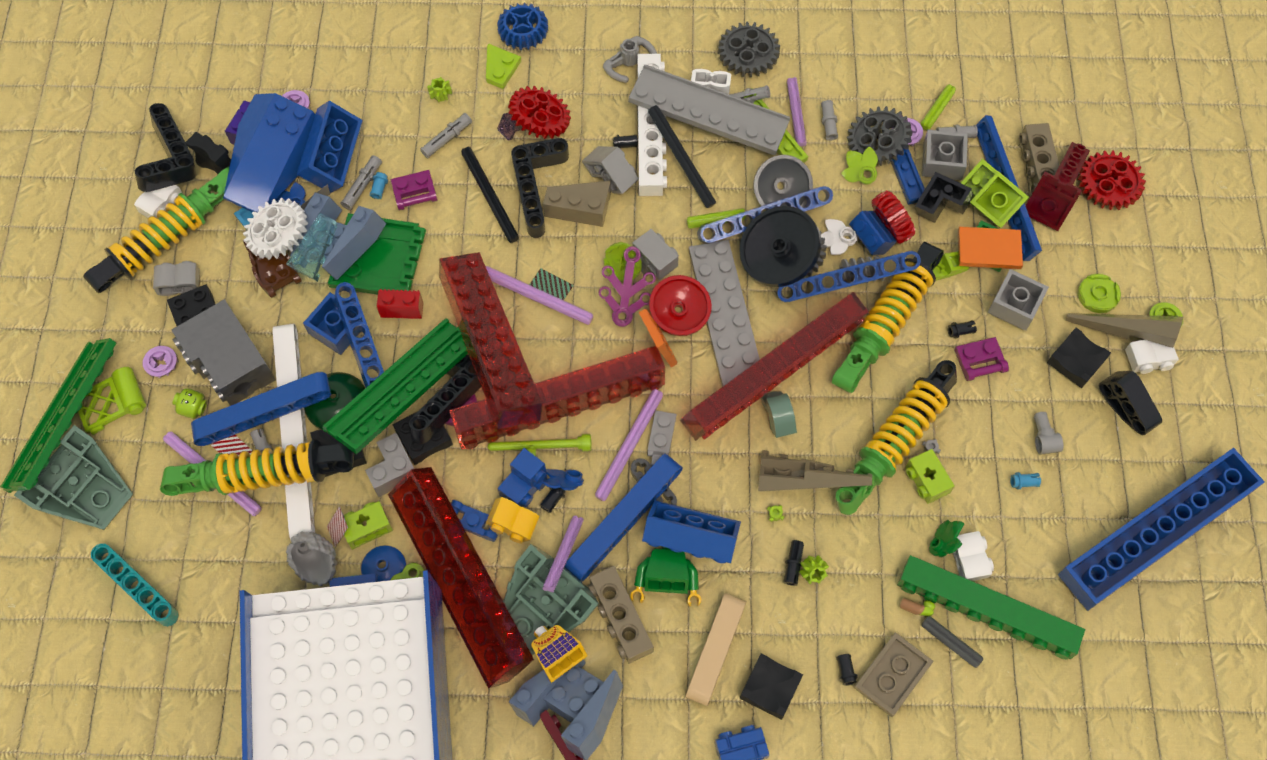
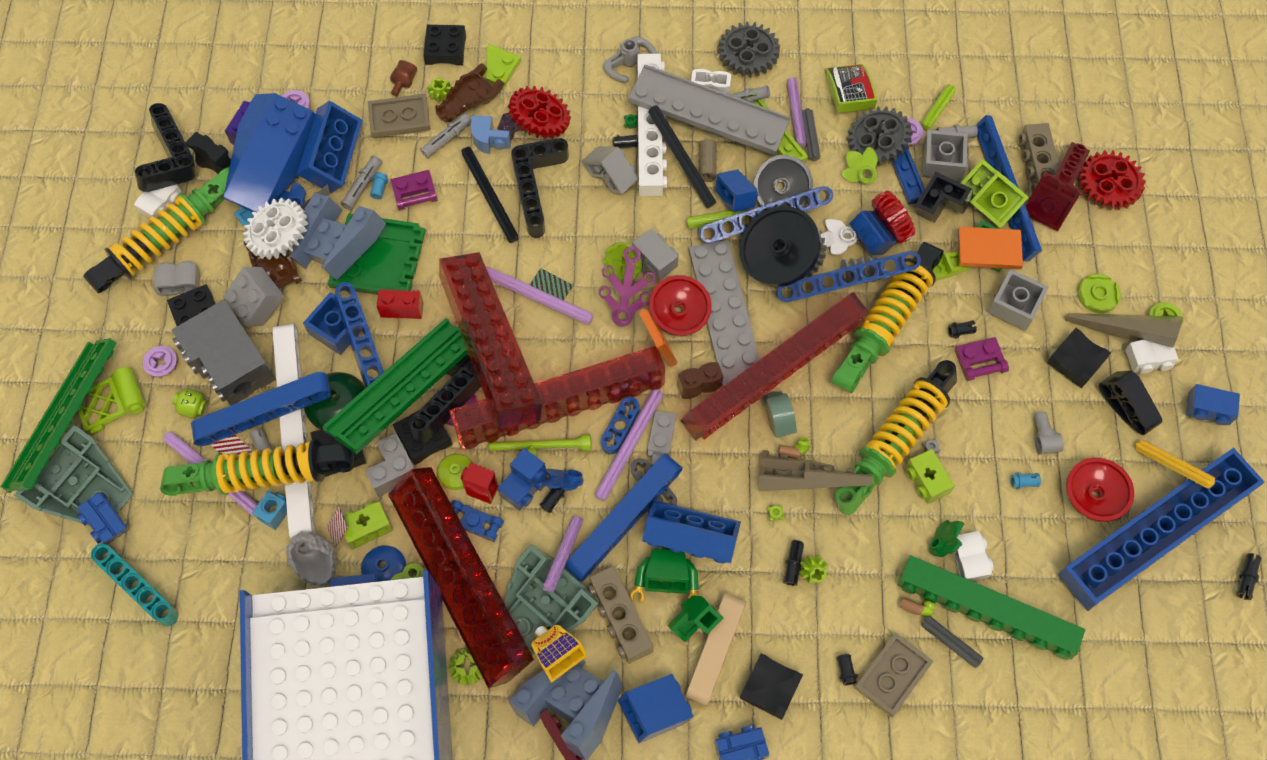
(102, 519): none -> blue brick
(253, 296): none -> light grey brick
(273, 518): none -> dark azure brick
(311, 250): clear light blue wing -> none
(398, 115): none -> dark tan plate
(402, 76): none -> copper piece
(444, 44): none -> black brick
(450, 470): none -> lime piece
(459, 674): none -> lime gear
(468, 93): none -> reddish brown animal
(479, 482): none -> red brick
(485, 137): none -> medium blue brick
(512, 520): yellow brick -> none
(522, 19): blue gear -> none
(578, 202): dark tan wedge -> none
(618, 441): none -> blue beam
(630, 121): none -> green piece
(655, 708): none -> blue brick
(695, 381): none -> reddish brown brick
(695, 614): none -> green brick
(707, 159): none -> dark tan axle
(736, 190): none -> blue brick
(797, 450): none -> arm
(811, 135): none -> dark grey axle
(829, 120): light grey pin -> none
(851, 88): none -> slope
(1108, 481): none -> red dish
(1175, 464): none -> yellow axle
(1213, 404): none -> blue brick
(1249, 576): none -> black pin

